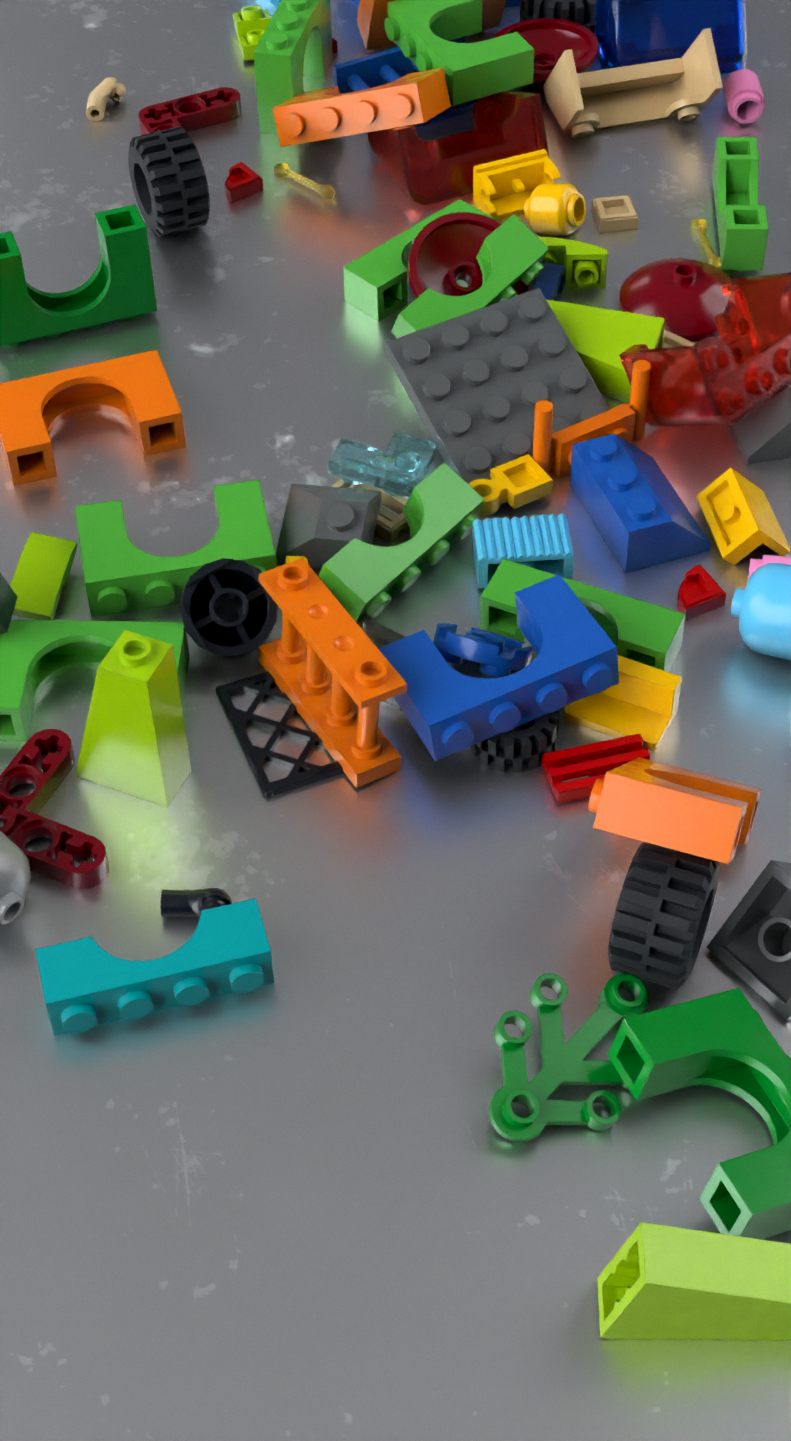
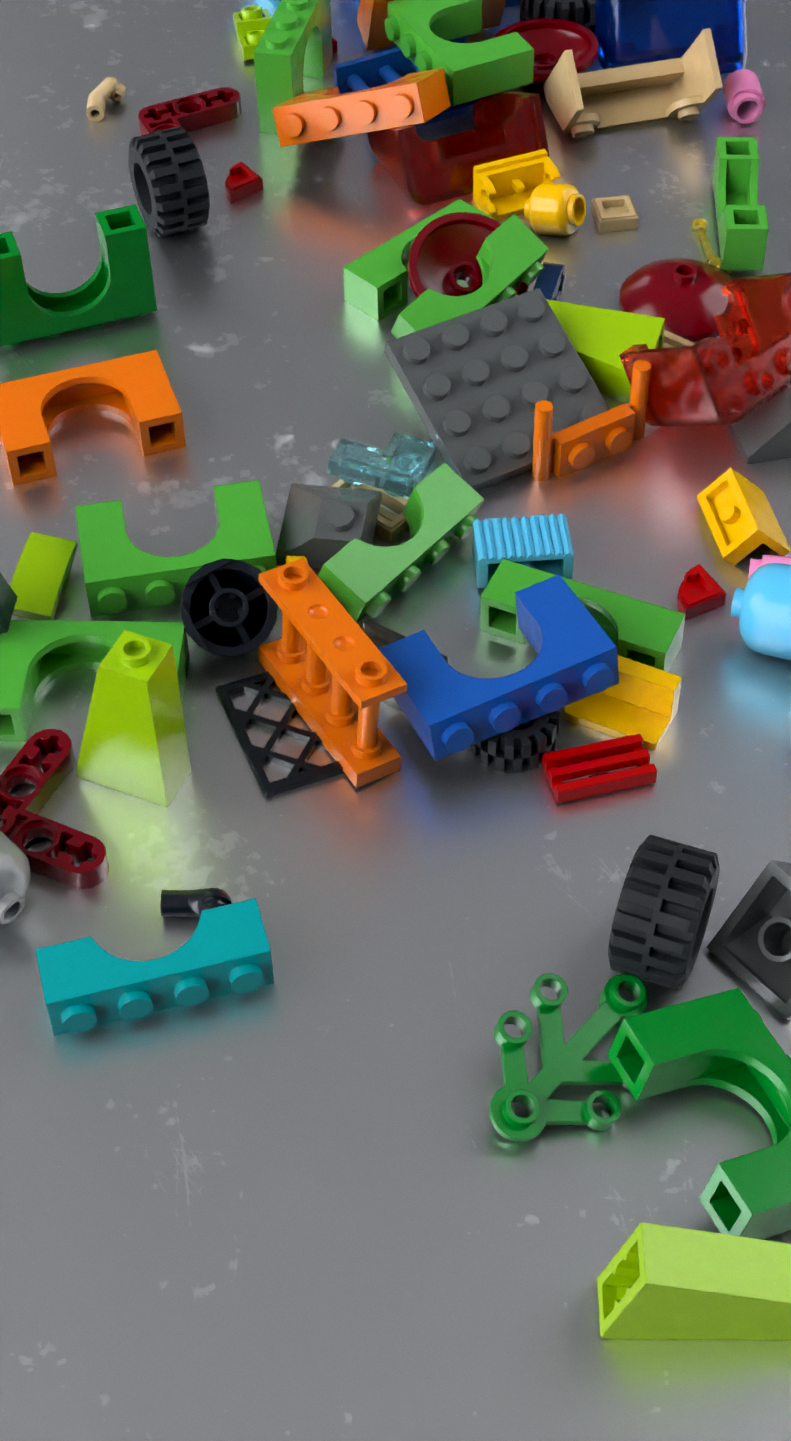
(282, 170): clear yellow hinge -> none
(495, 652): blue plate -> none
(513, 482): yellow plate -> none
(583, 262): lime slope -> none
(633, 504): blue slope -> none
(675, 808): orange arch -> none

